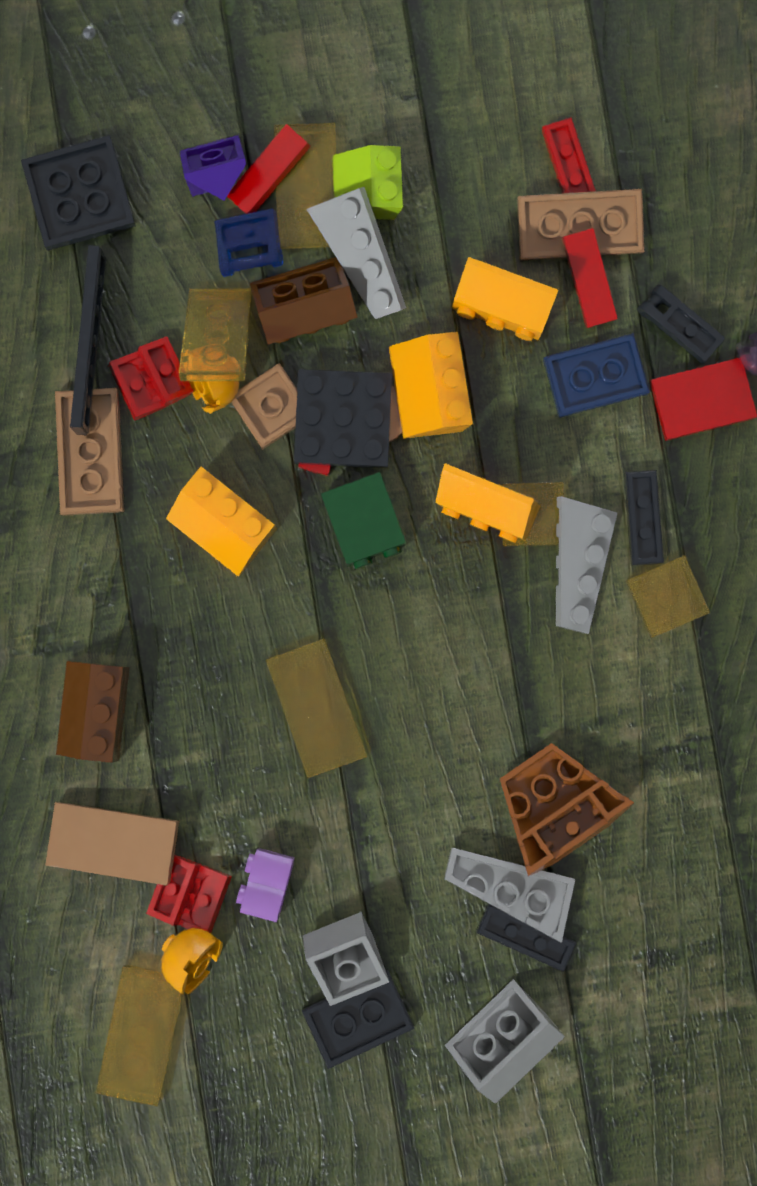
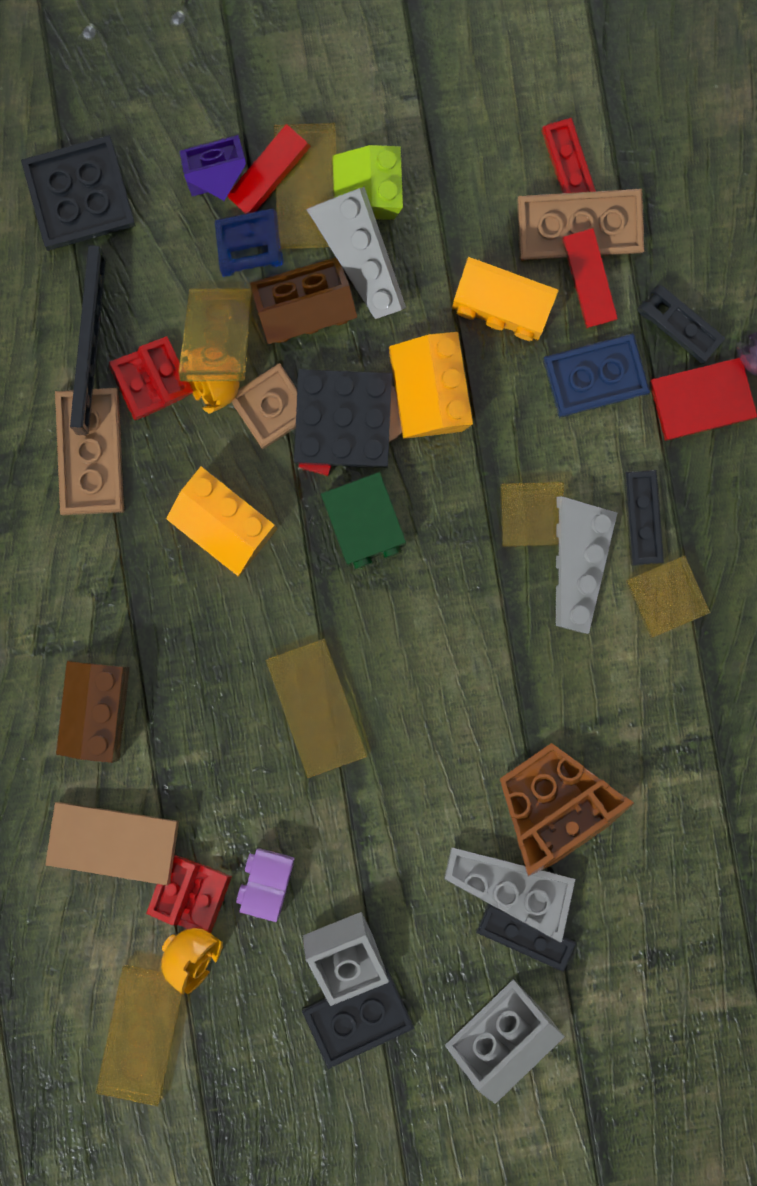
(486, 504): light orange slope -> none

